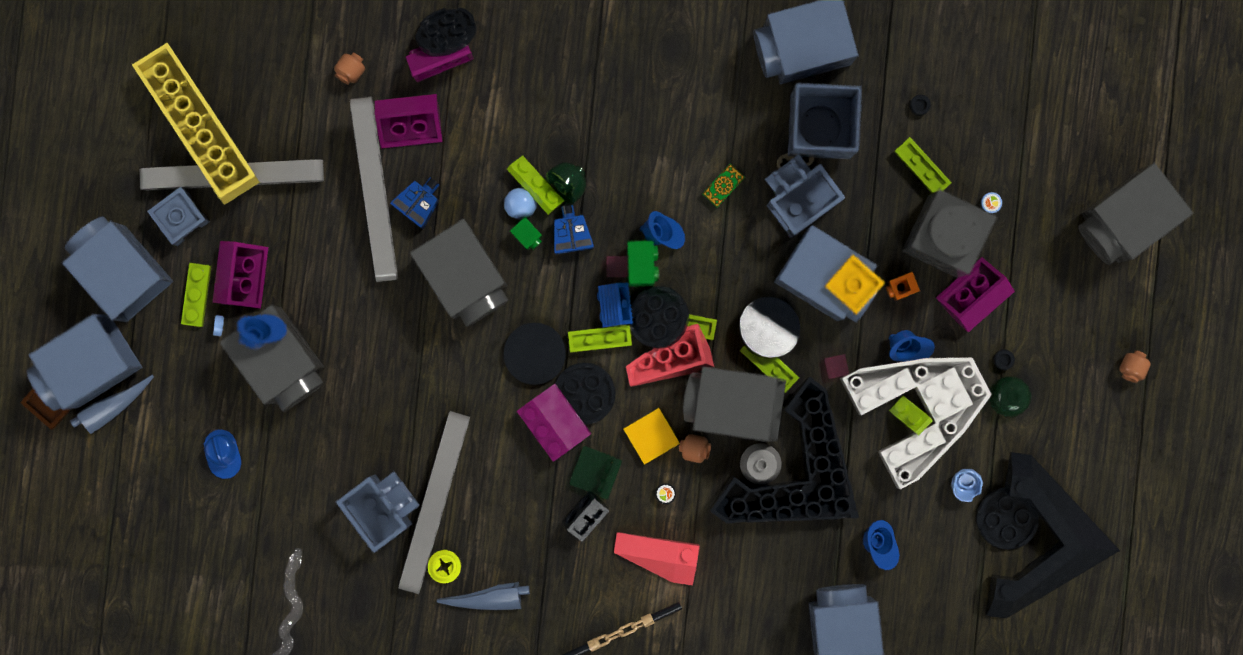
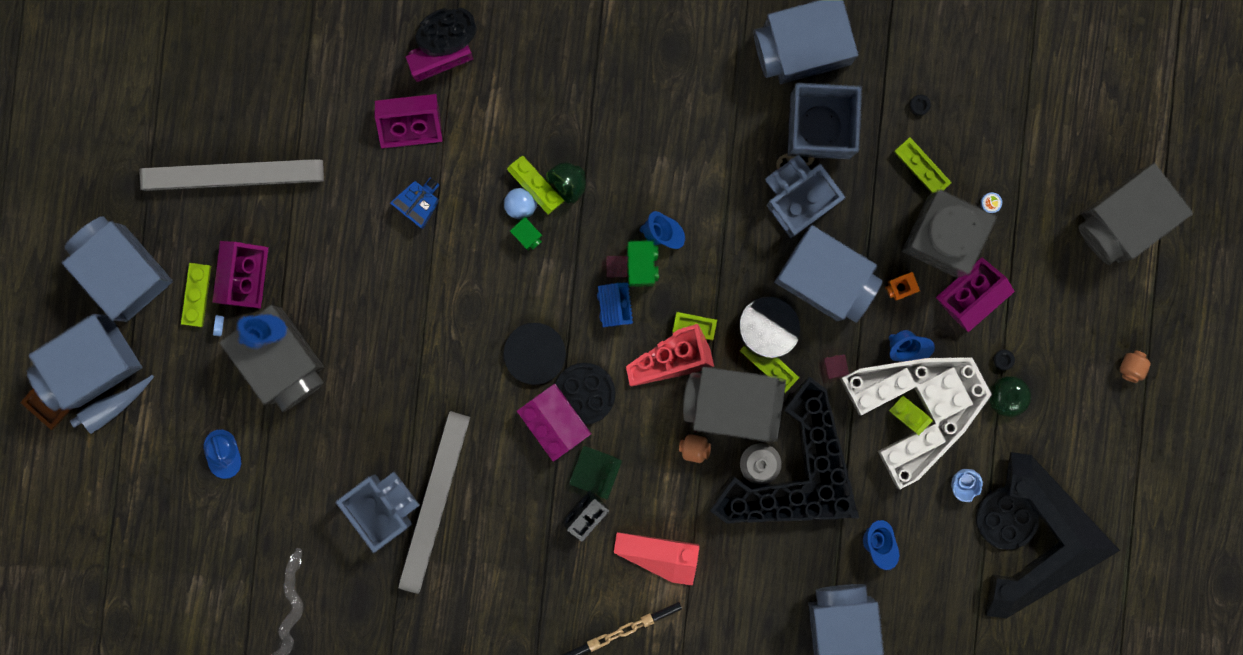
(177, 216): sand blue panel -> none
(195, 123): light yellow brick -> none
(349, 68): nougat head -> none
(374, 189): light grey beam -> none
(435, 562): neon yellow gear -> none
(461, 274): dark grey container -> none
(495, 598): sand blue piece -> none
(571, 232): blue torso -> none
(599, 338): lime plate -> none
(651, 436): yellow tile -> none
(659, 317): black tile -> none
(665, 493): tile -> none
(723, 185): tile -> none
(854, 284): yellow tile -> none

